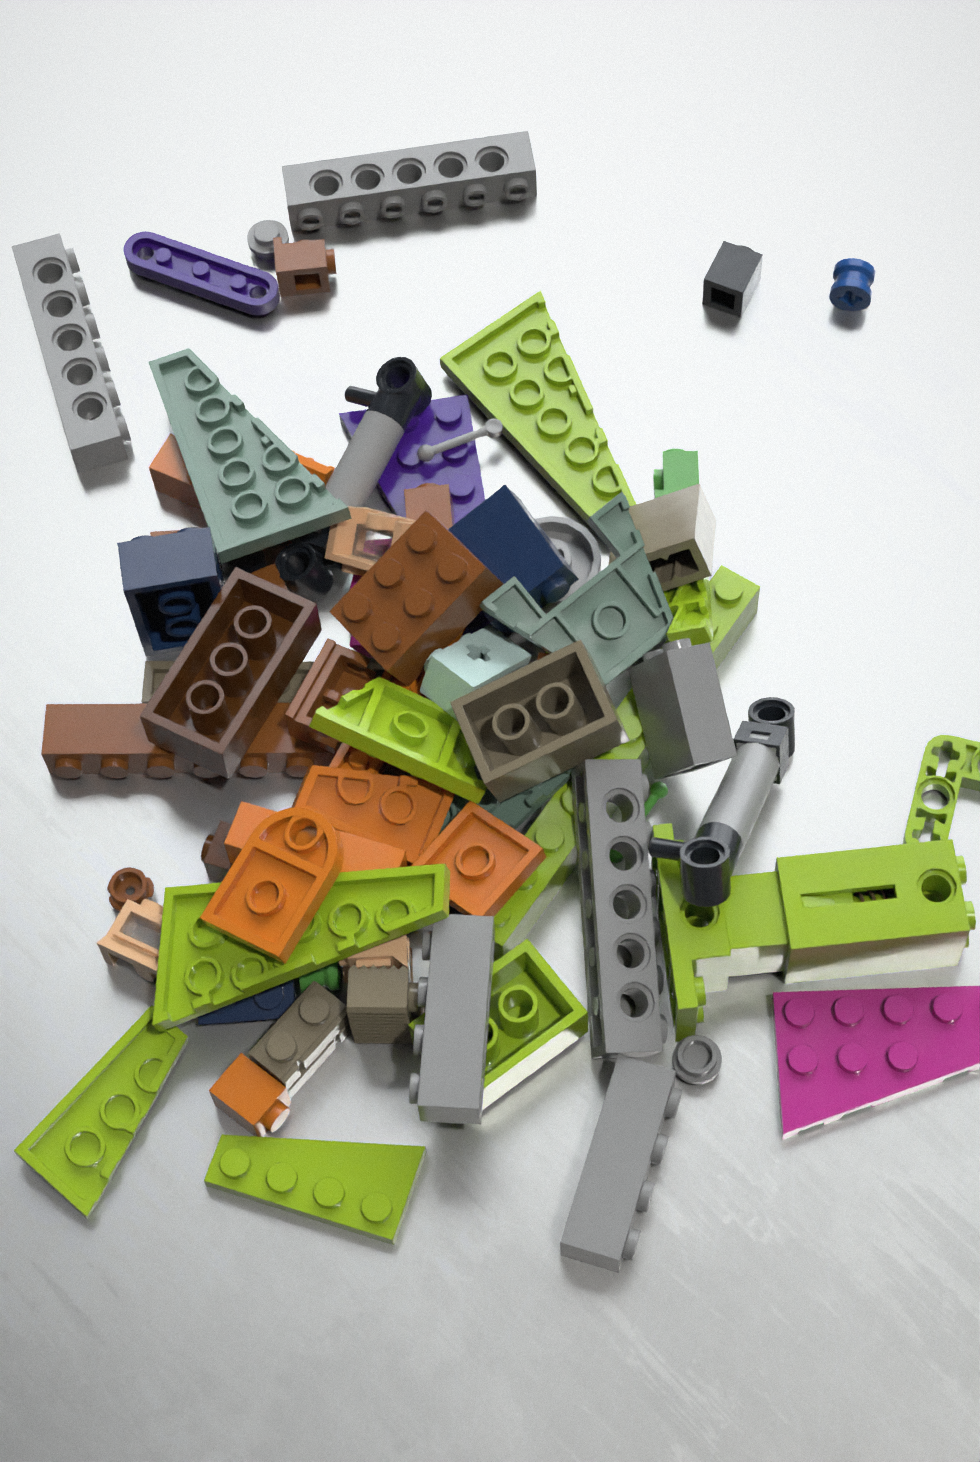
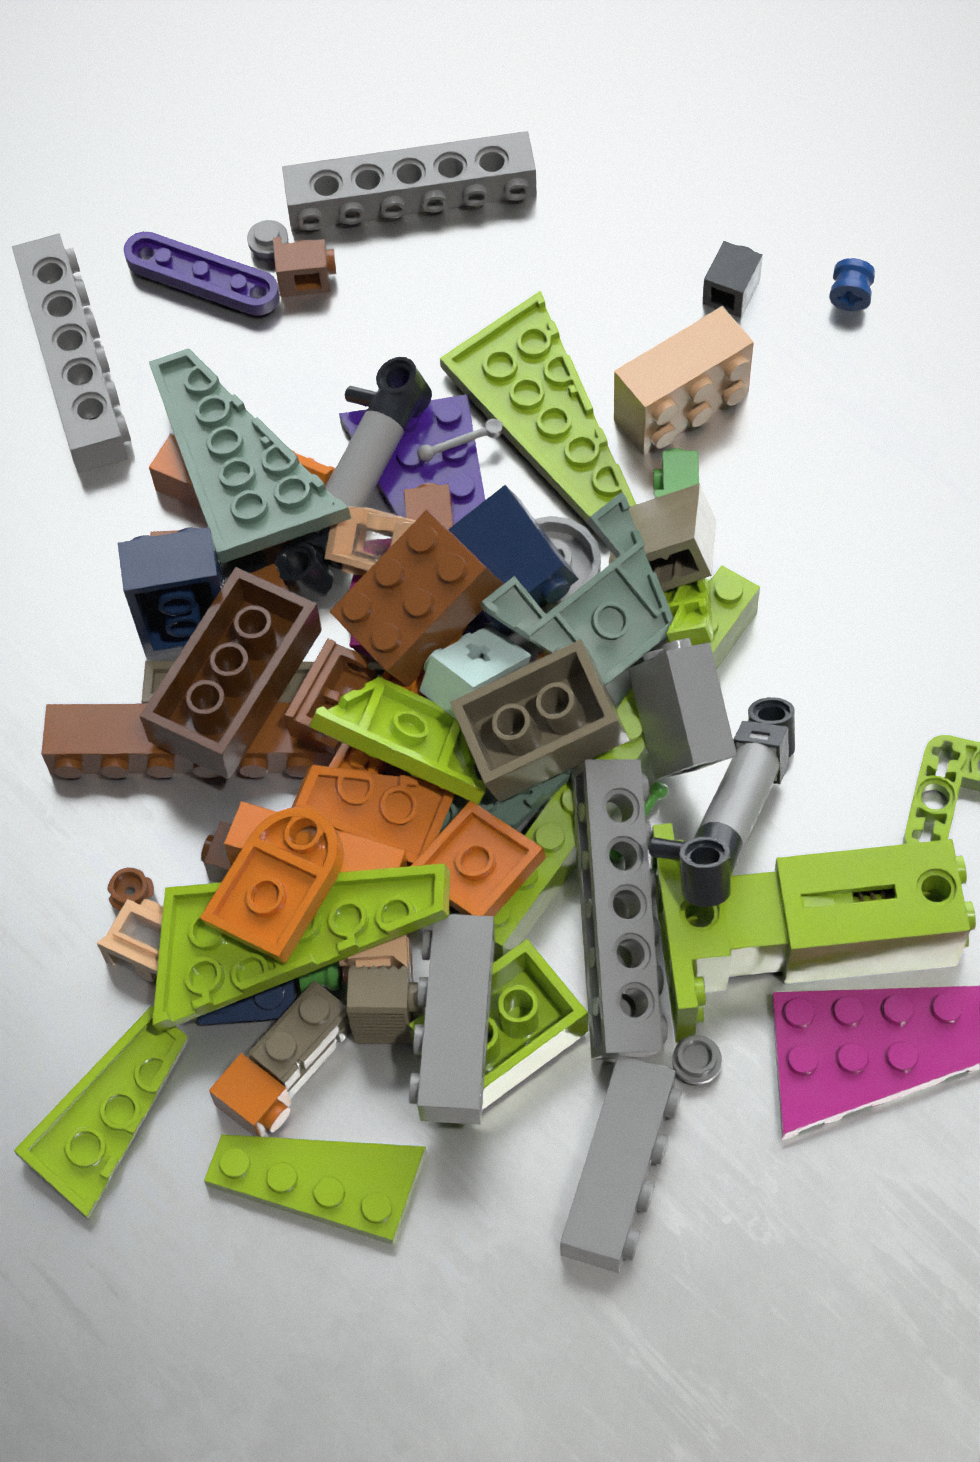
(683, 381): none -> light nougat brick

